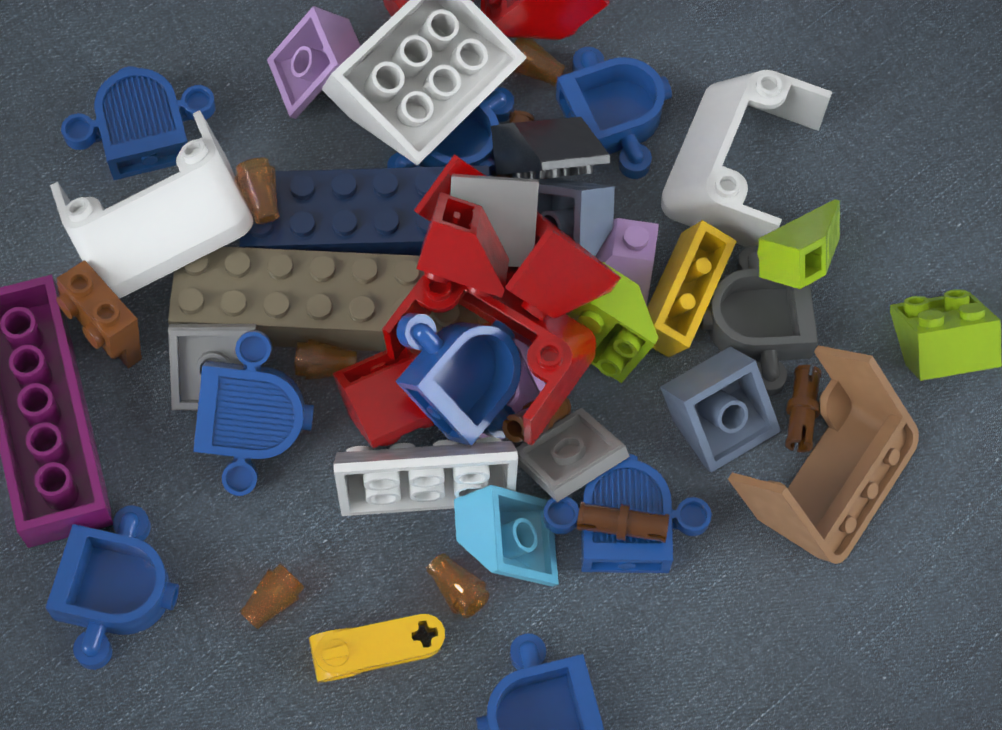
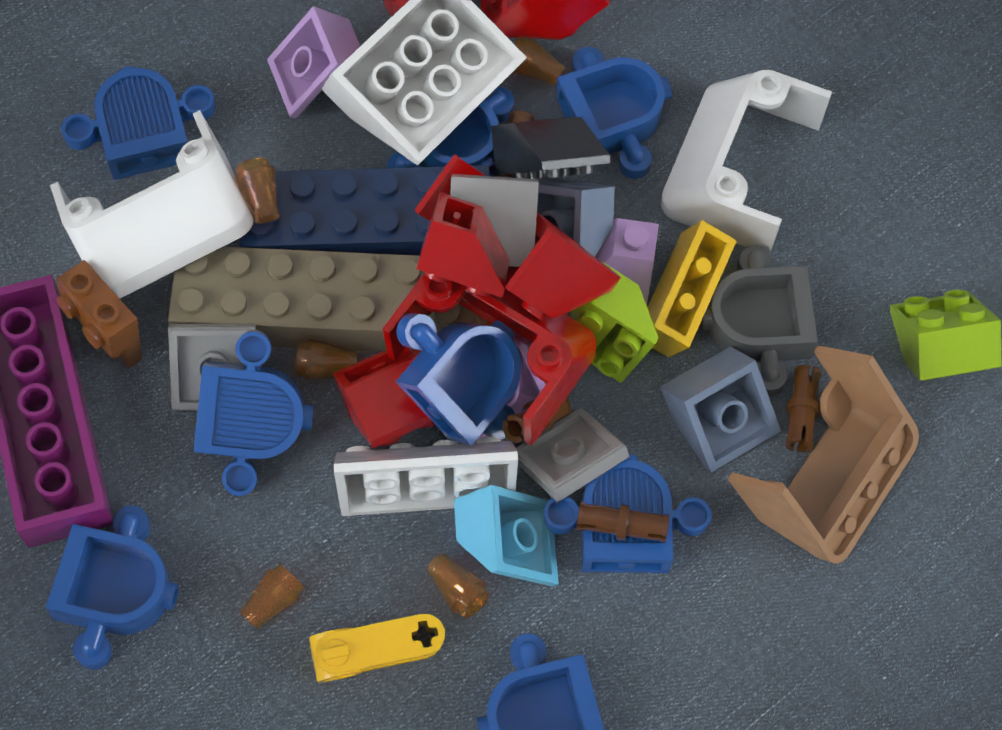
(802, 248): lime slope -> none

